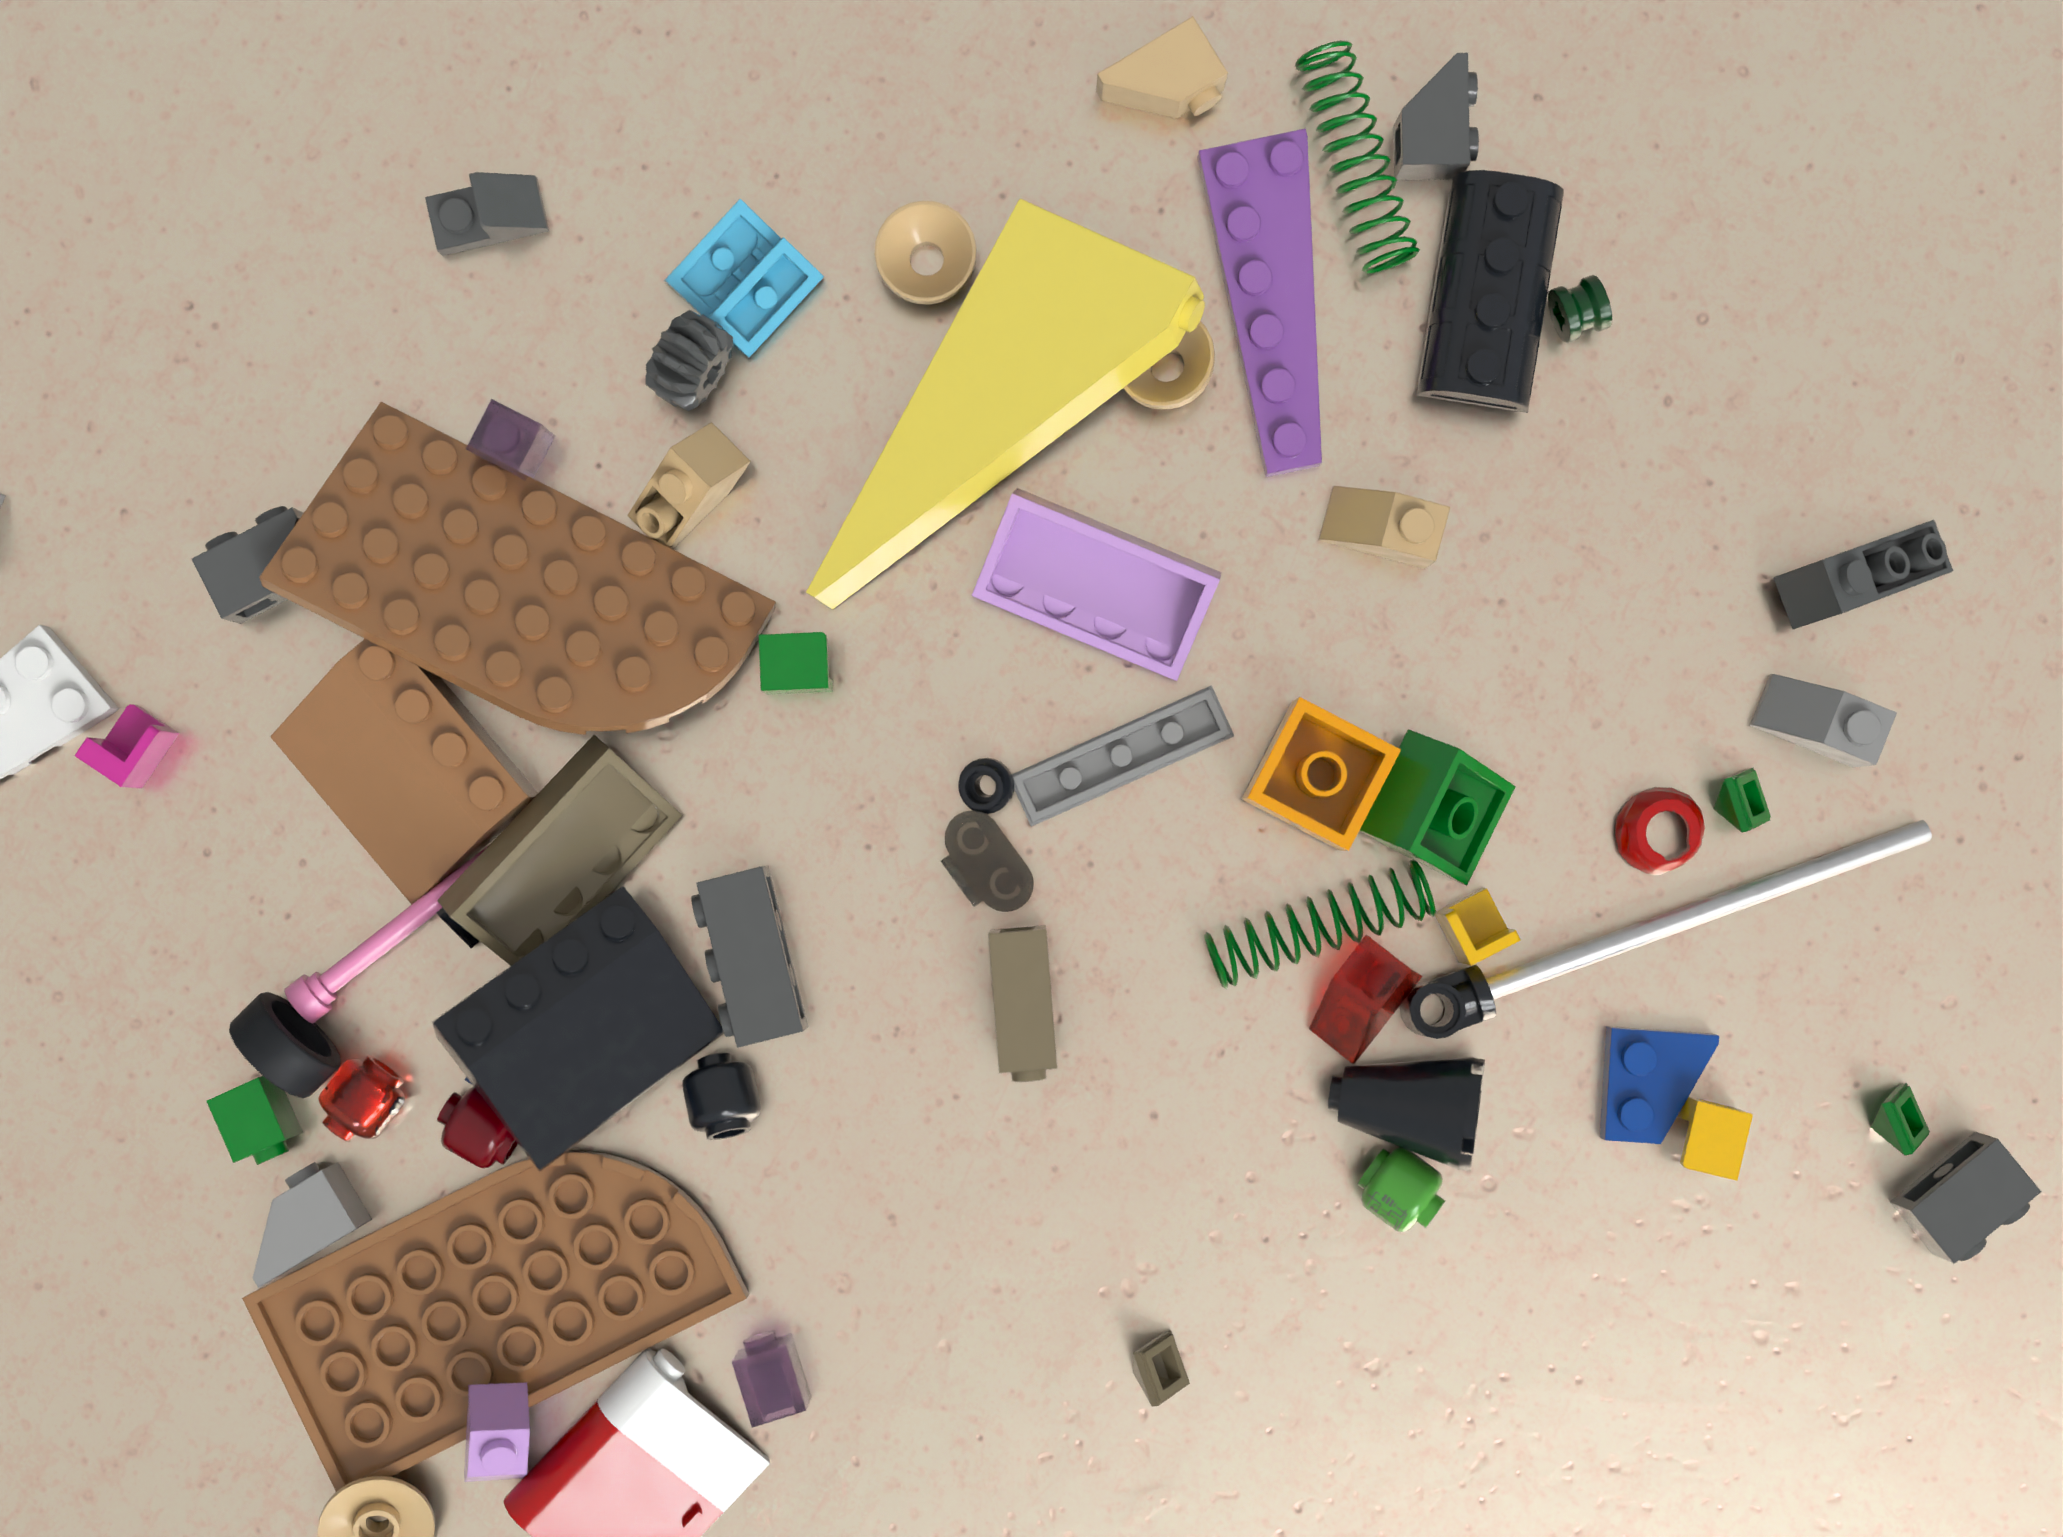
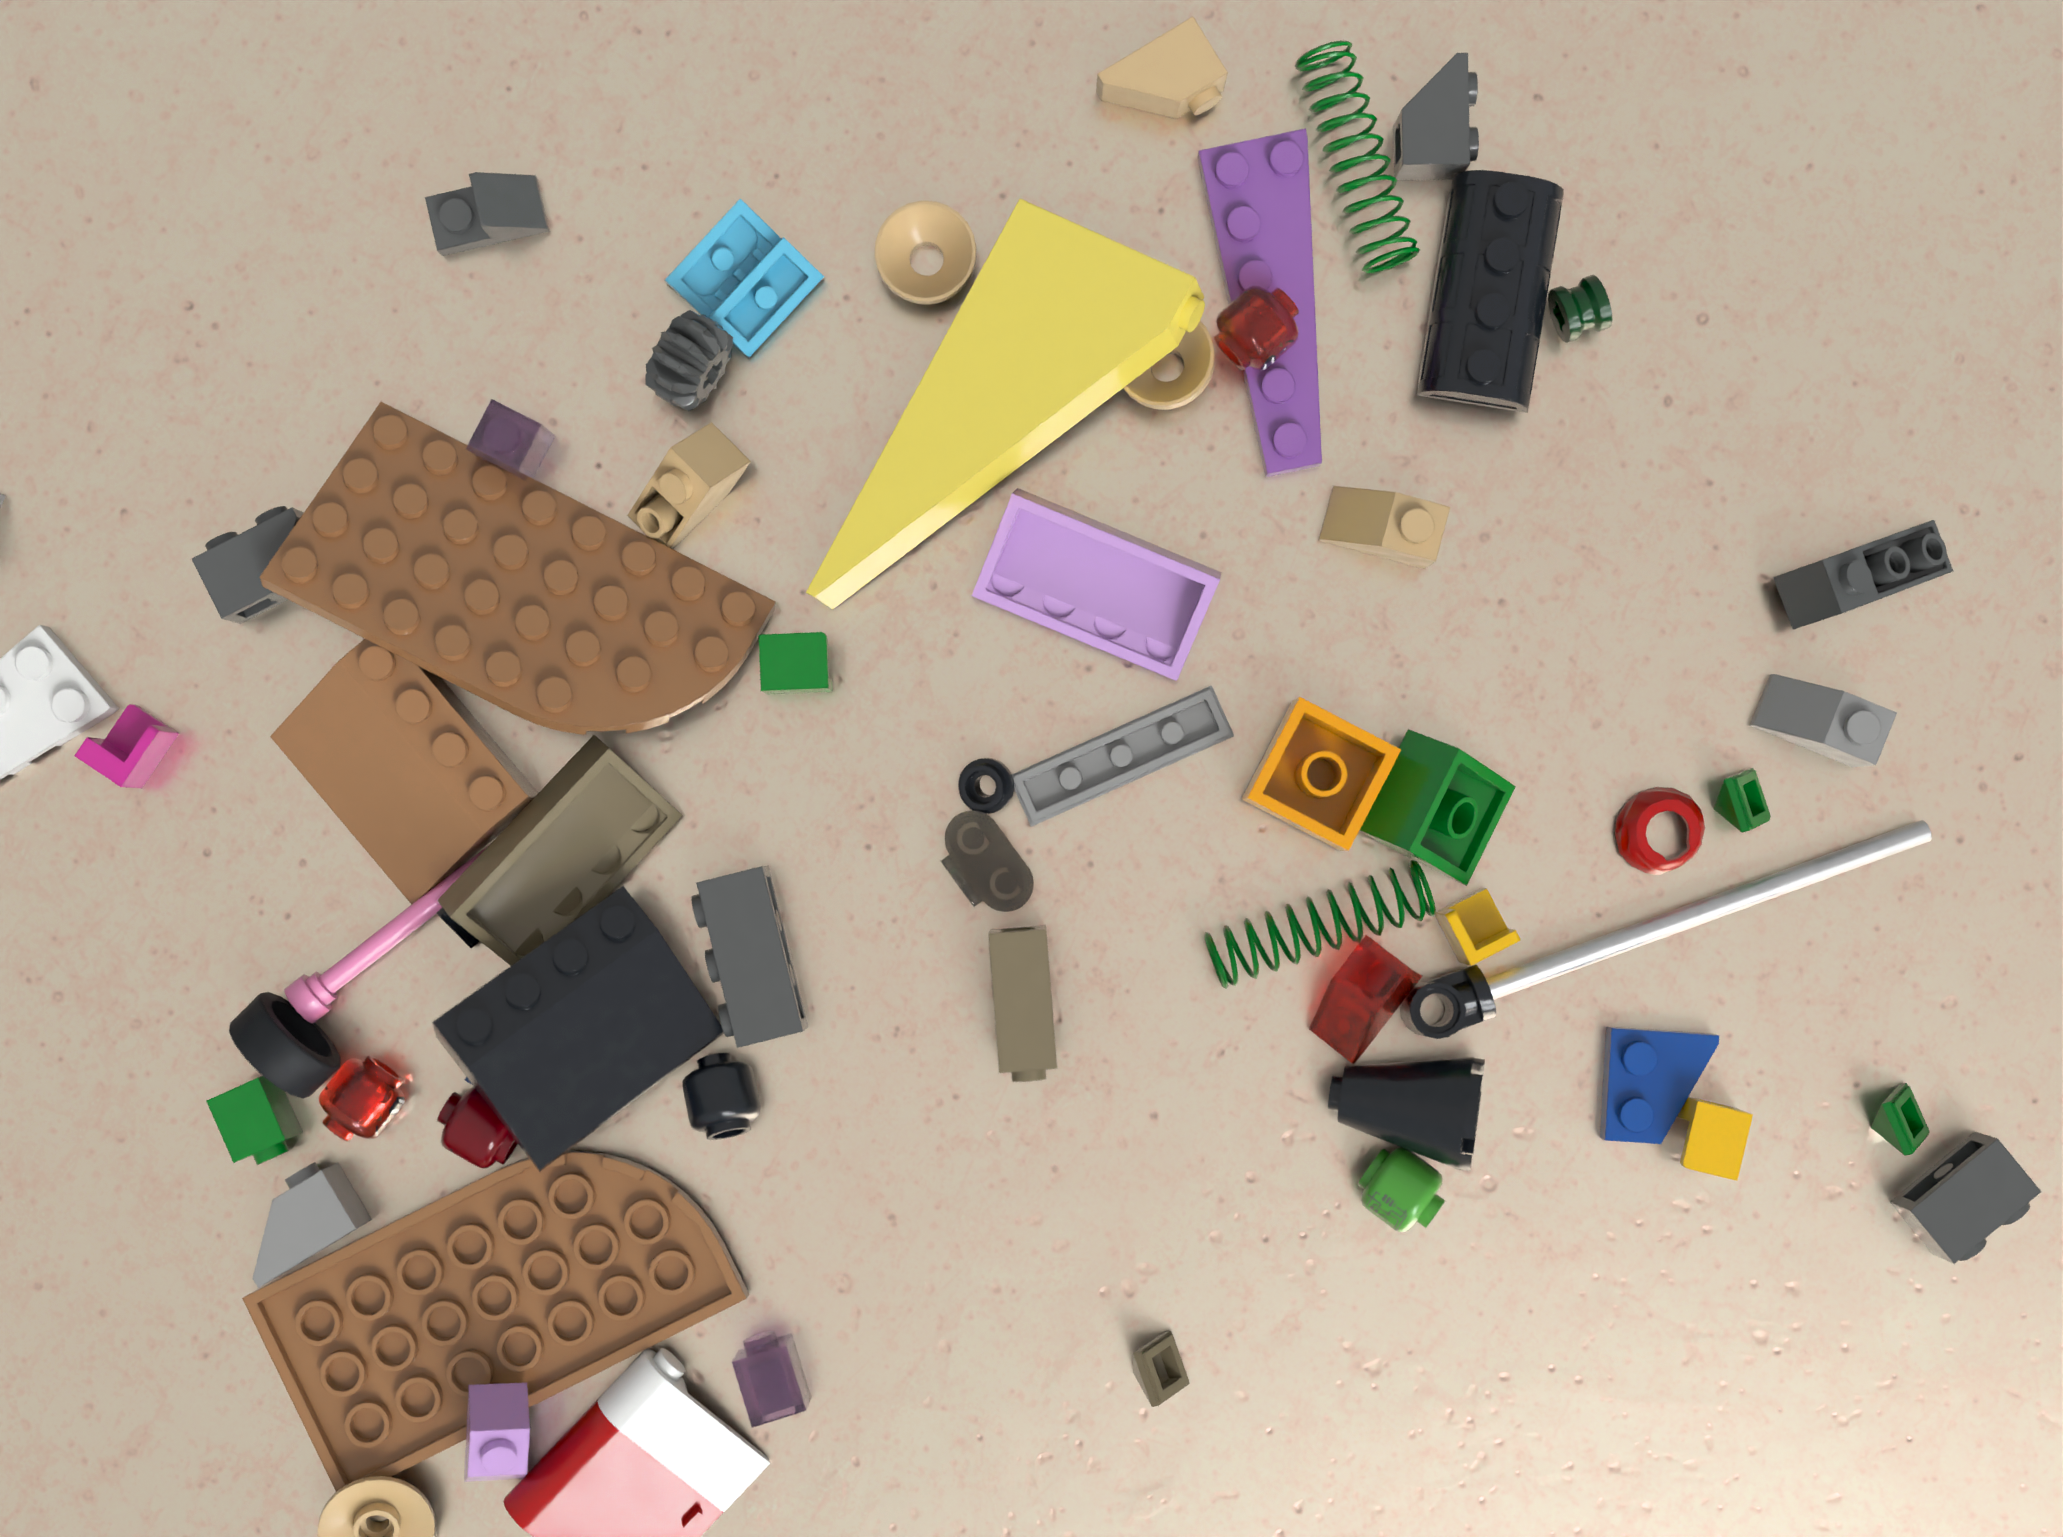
(1257, 327): none -> clear red head

